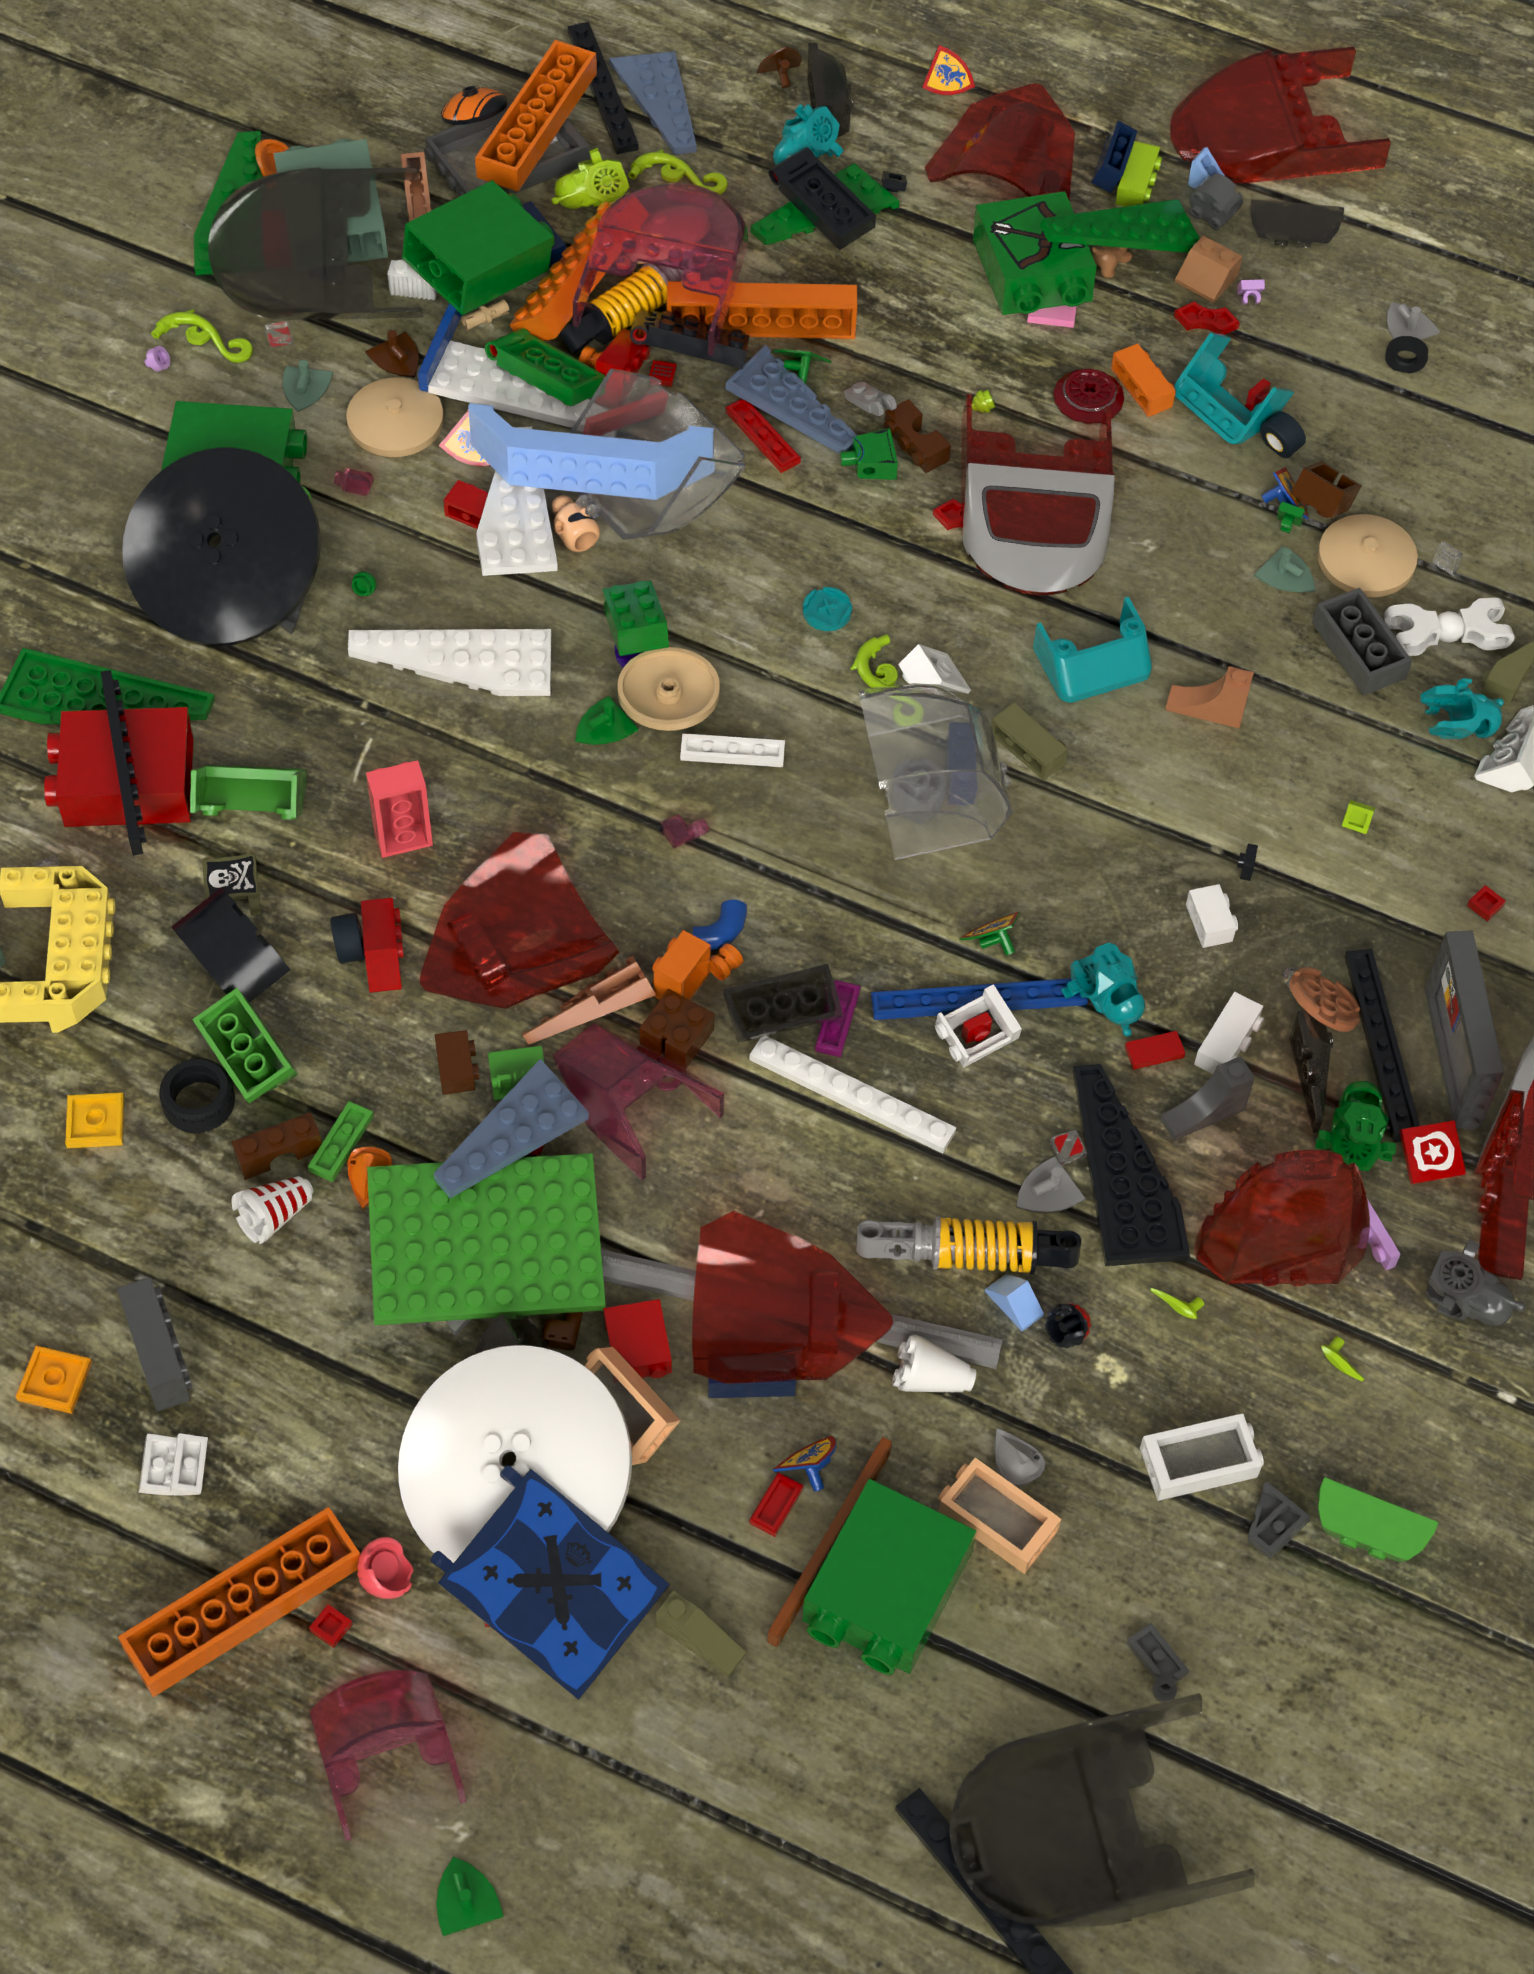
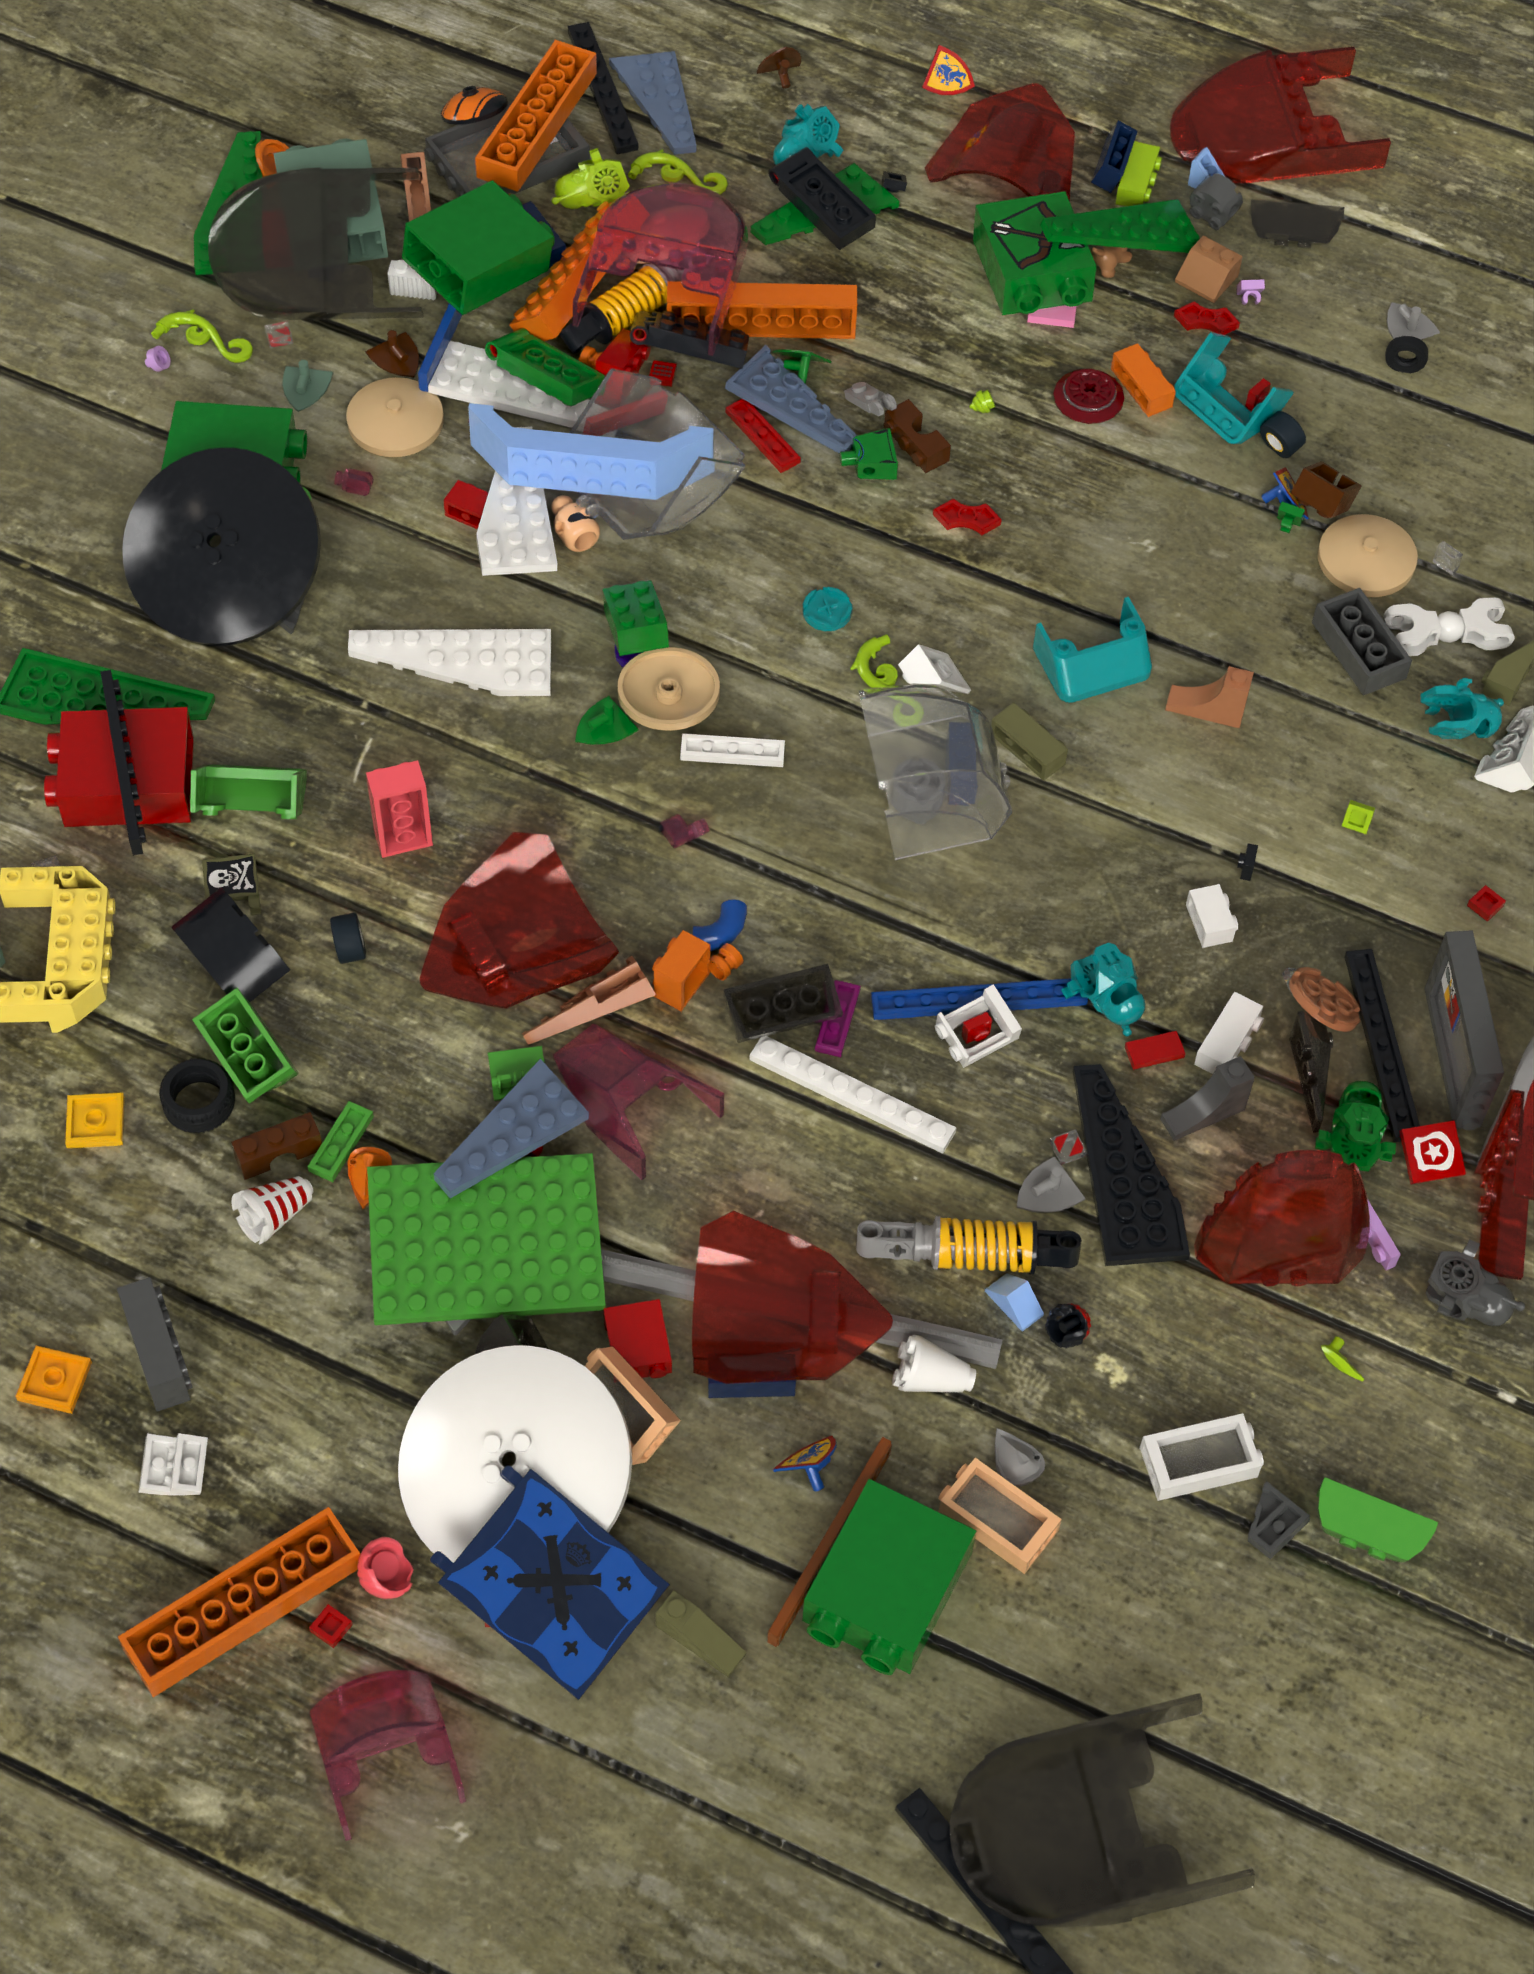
(364, 583): green plate -> none
(382, 944): red wedge -> none
(455, 1062): reddish brown brick -> none
(459, 446): shield -> none
(465, 1898): green shield -> none
(485, 315): tan pin -> none
(562, 1333): reddish brown piece -> none
(683, 1026): reddish brown piece -> none
(776, 1504): red tile -> none
(829, 86): clear smoke windscreen -> none
(995, 933): shield -> none
(1036, 516): windscreen -> none
(1159, 1661): dark grey hinge -> none
(1182, 1307): lime bar -> none
(1286, 572): sand green shield -> none

